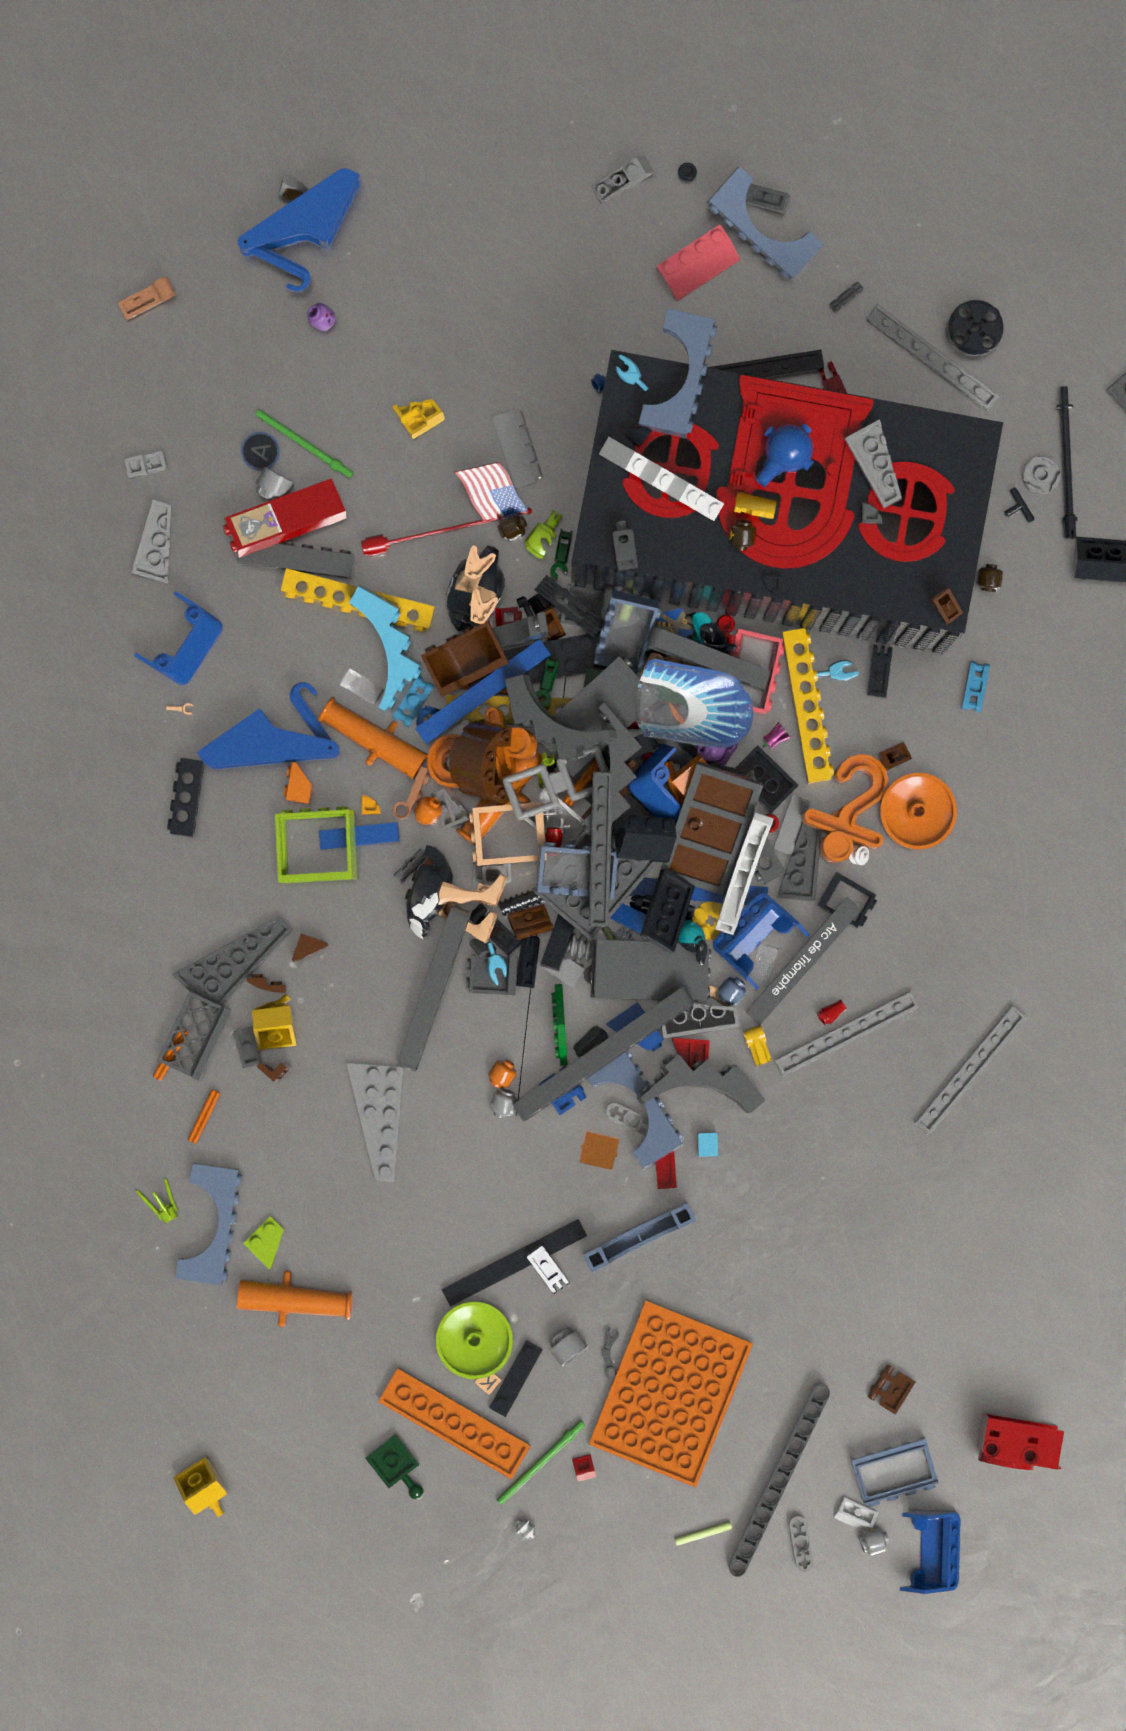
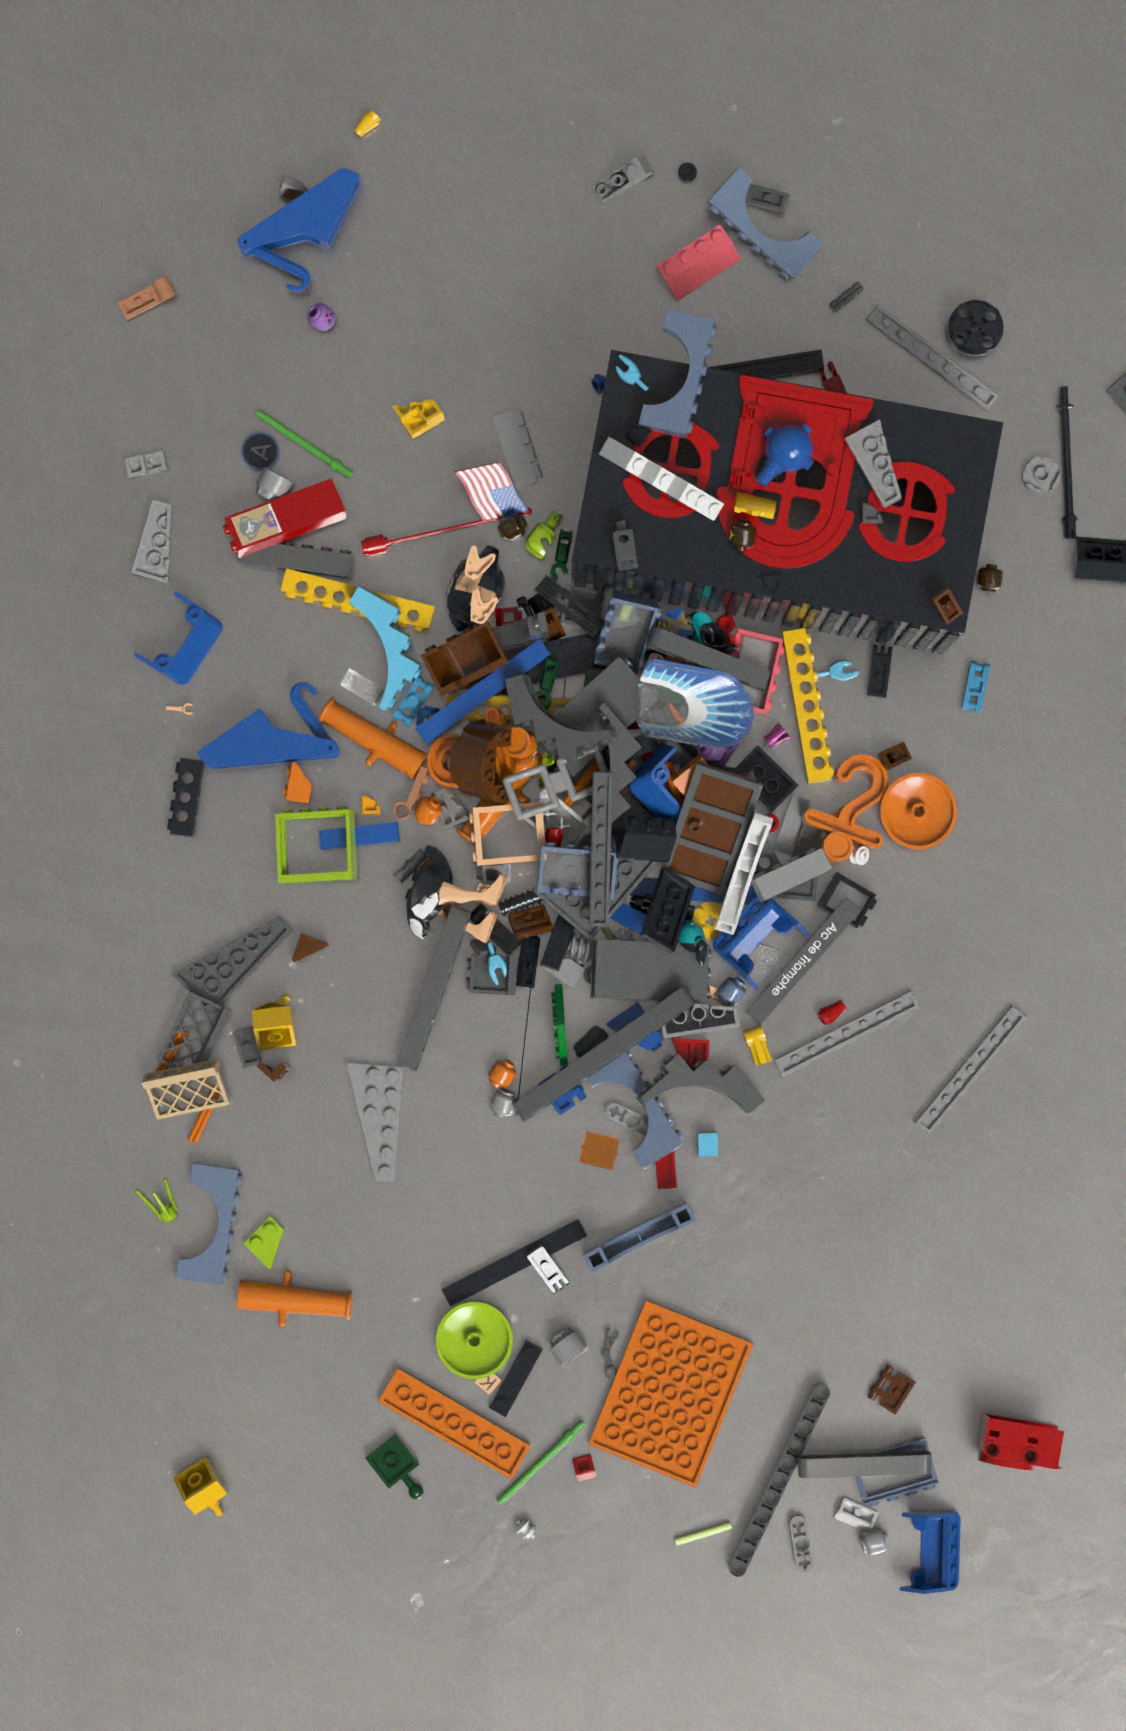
(179, 1076): none -> tan fence
(258, 981): reddish brown slope -> none
(367, 122): none -> yellow cone
(790, 875): none -> light grey brick
(864, 1464): none -> beam
(1021, 505): black piece -> none

